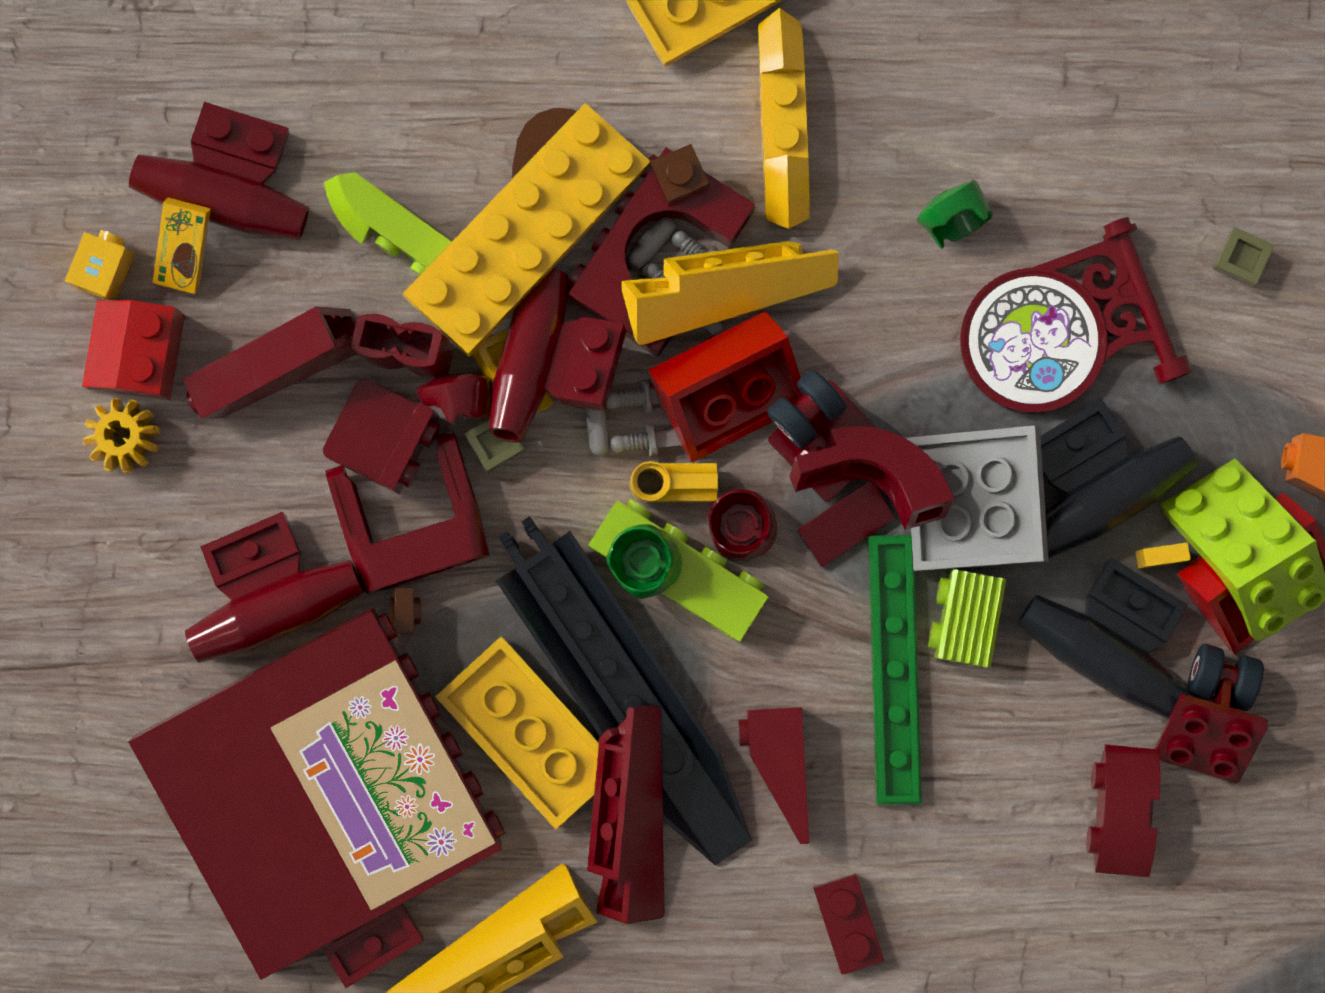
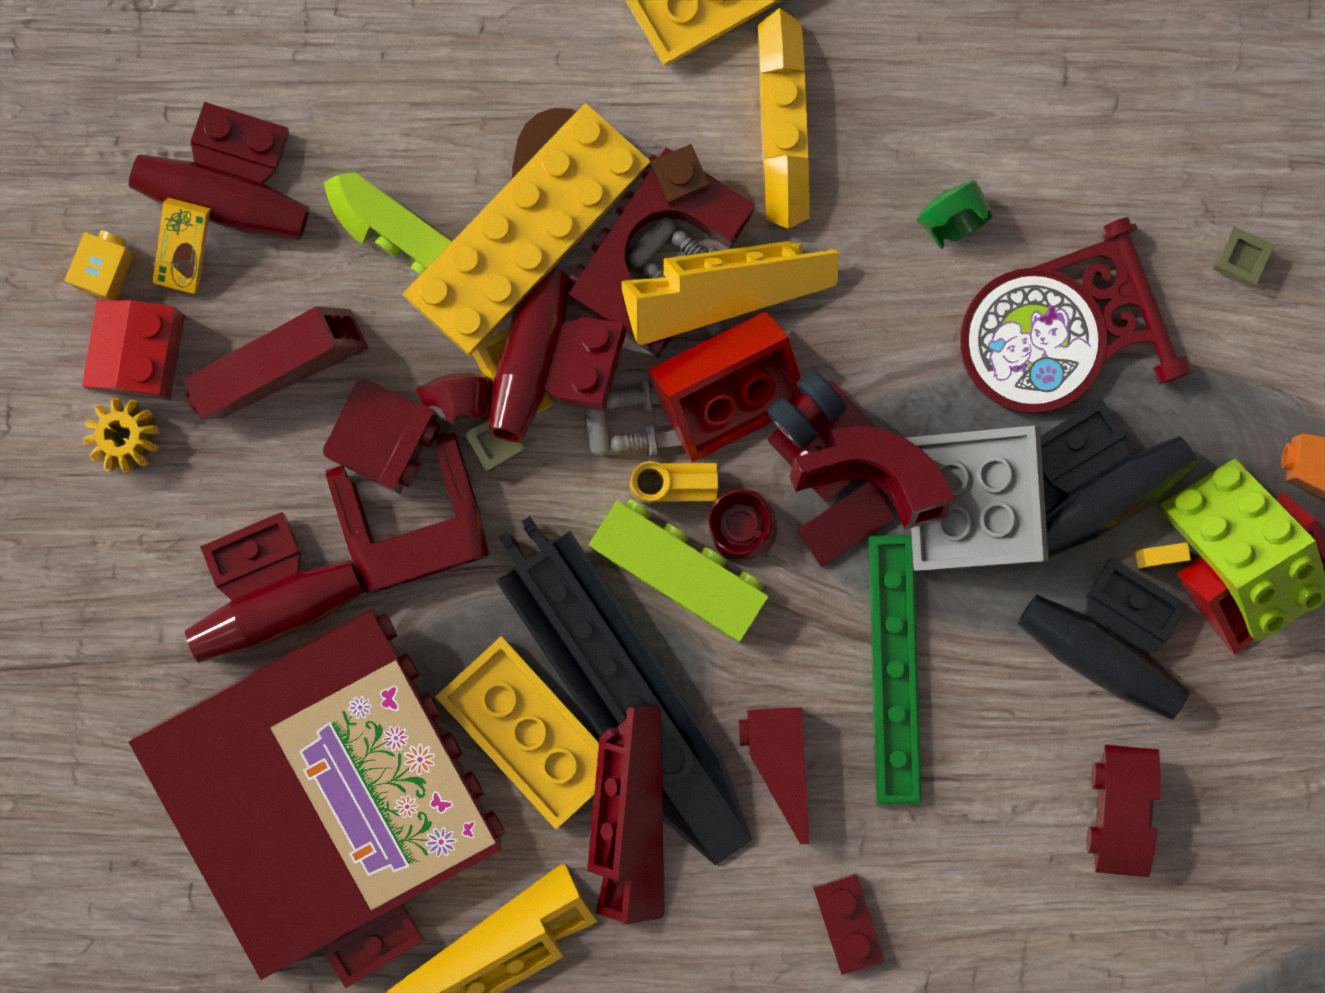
(398, 346): dark red brick -> none
(404, 610): reddish brown plate -> none
(644, 560): green hair -> none
(968, 618): lime brick -> none
(1211, 734): dark red plate -> none

